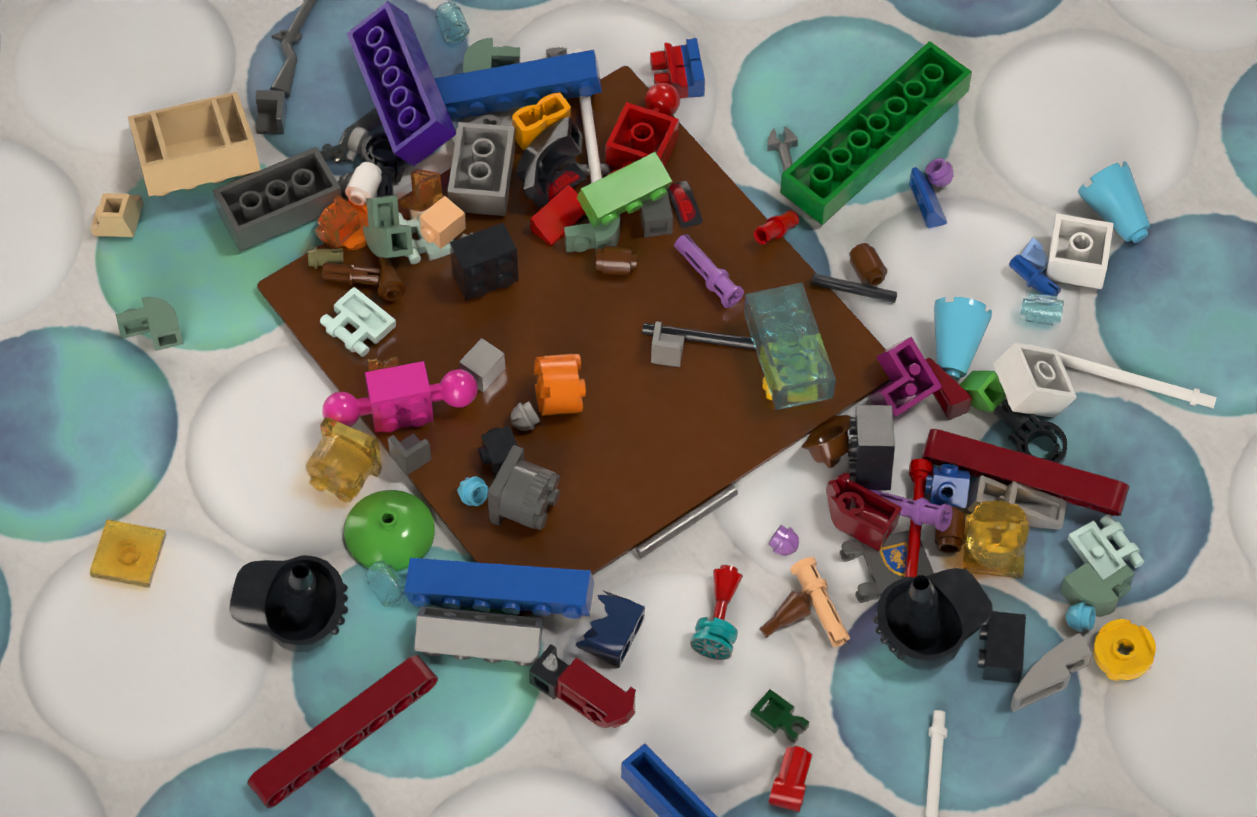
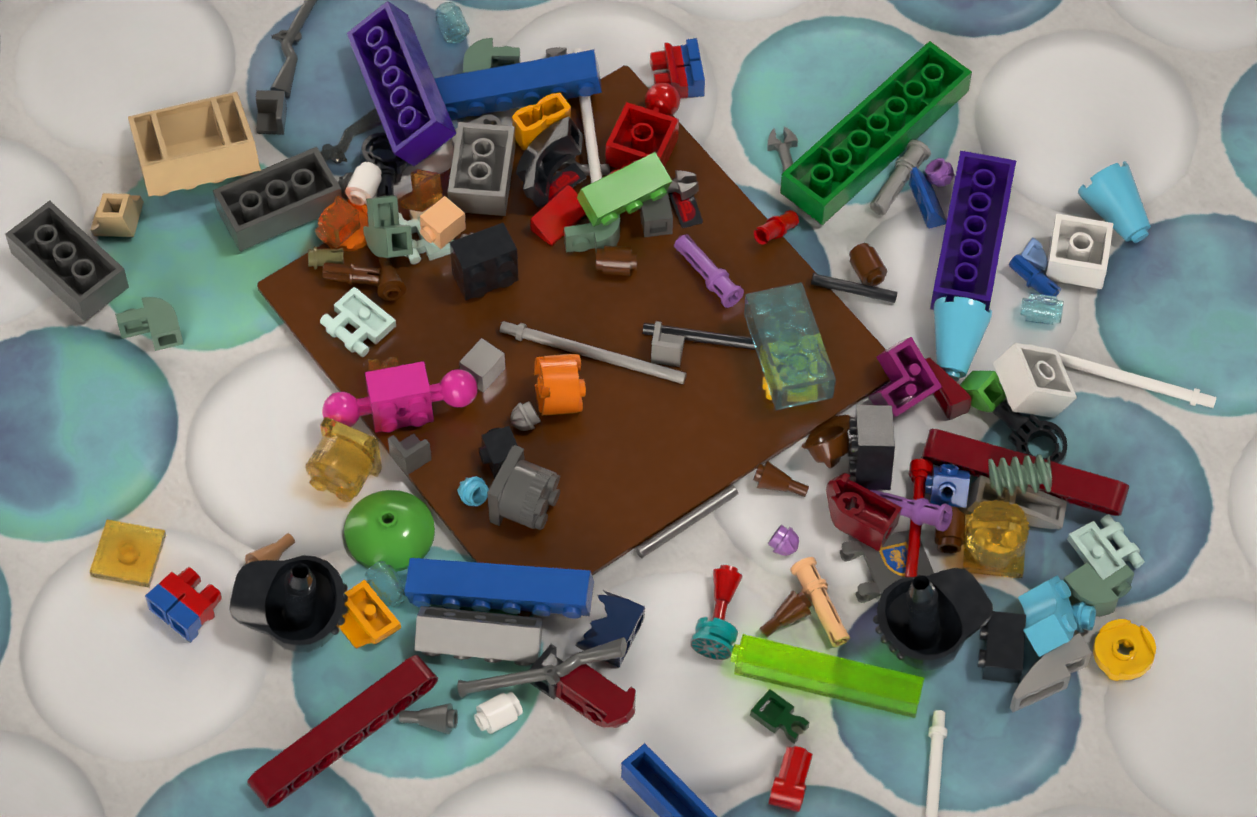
(67, 260): none -> dark grey brick
(181, 605): none -> hips
(271, 551): none -> medium nougat cone
(355, 142): light grey piece -> none
(367, 617): none -> light orange slope
(439, 718): none -> dark grey cone
(498, 712): none -> white brick
(522, 332): none -> light grey bar
(551, 673): none -> dark grey piece
(684, 184): none -> flat silver bar
(773, 478): none -> reddish brown cone
(827, 675): none -> clear neon green brick
(913, 157): none -> light grey pin
(974, 228): none -> dark purple brick
(1020, 475): none -> sand green piece
(1048, 615): none -> medium azure brick

